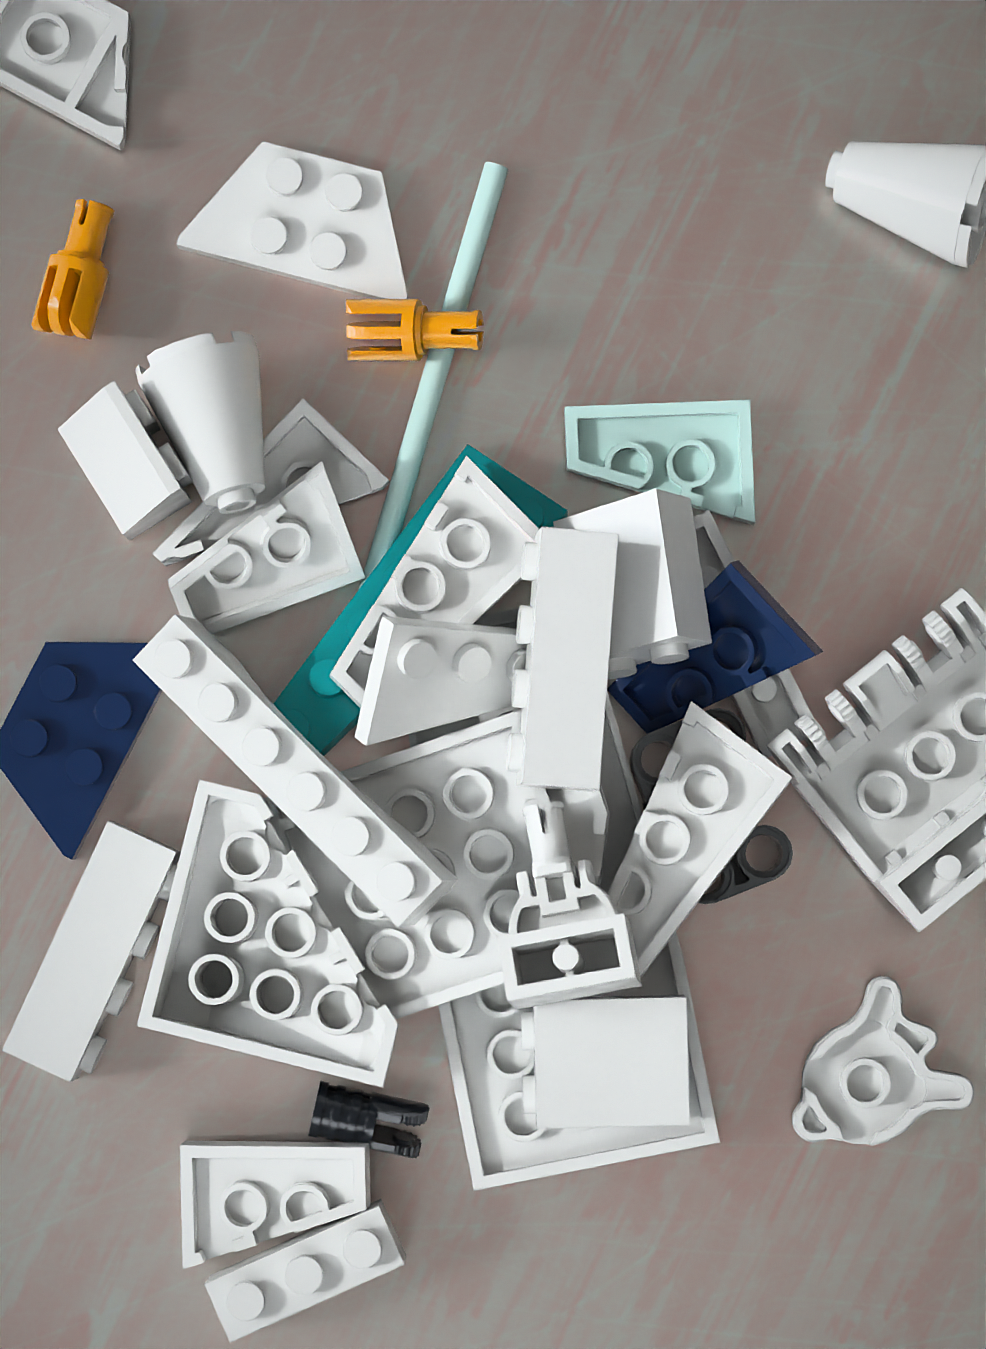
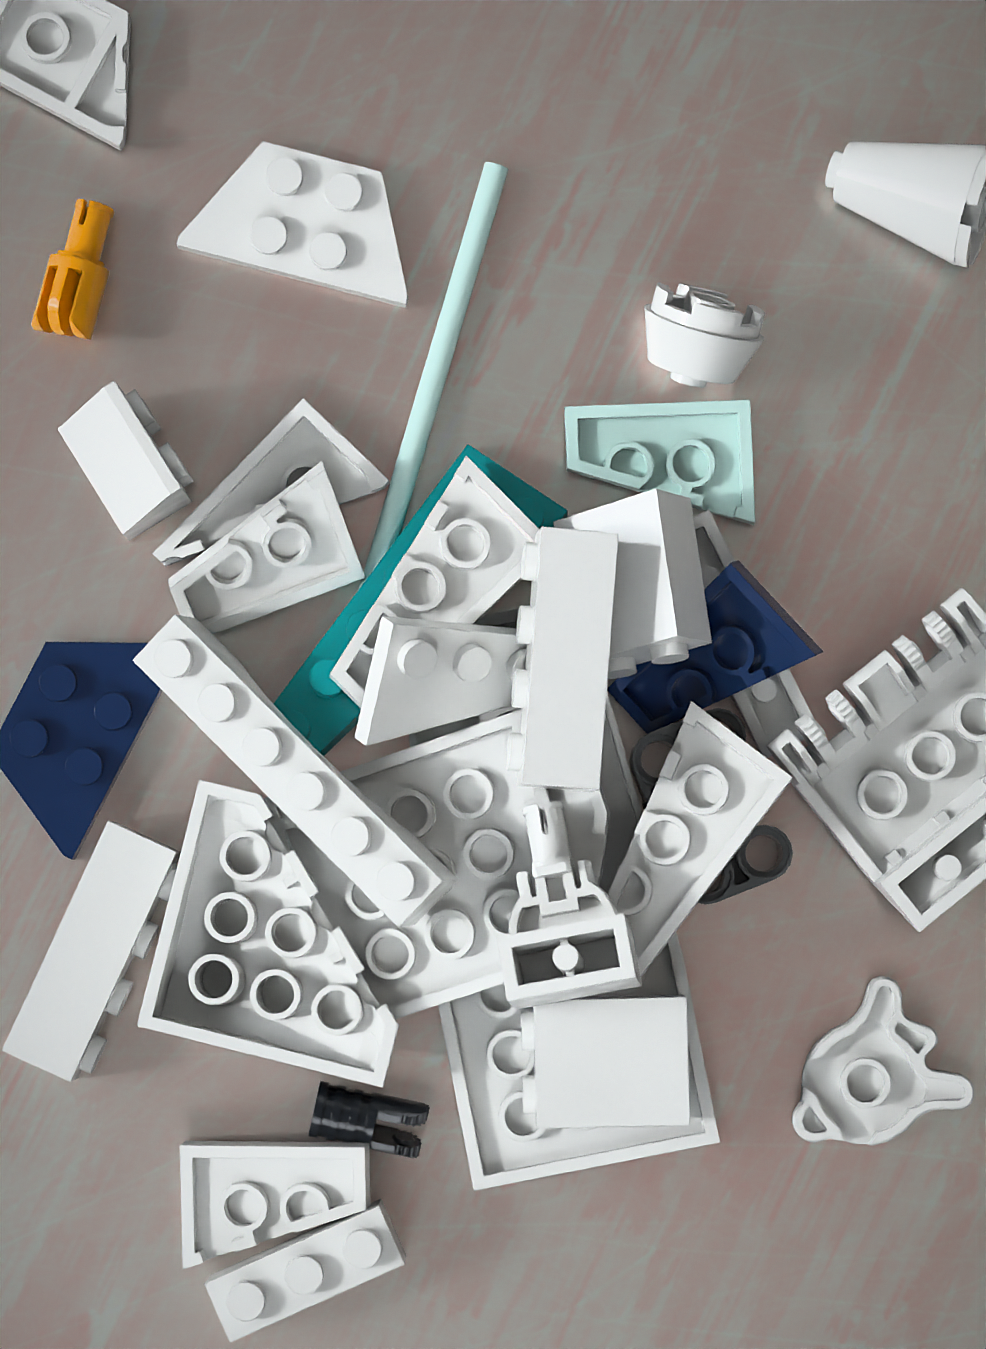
(212, 414): white cone -> none
(417, 329): light orange arm -> none
(700, 335): none -> white cone

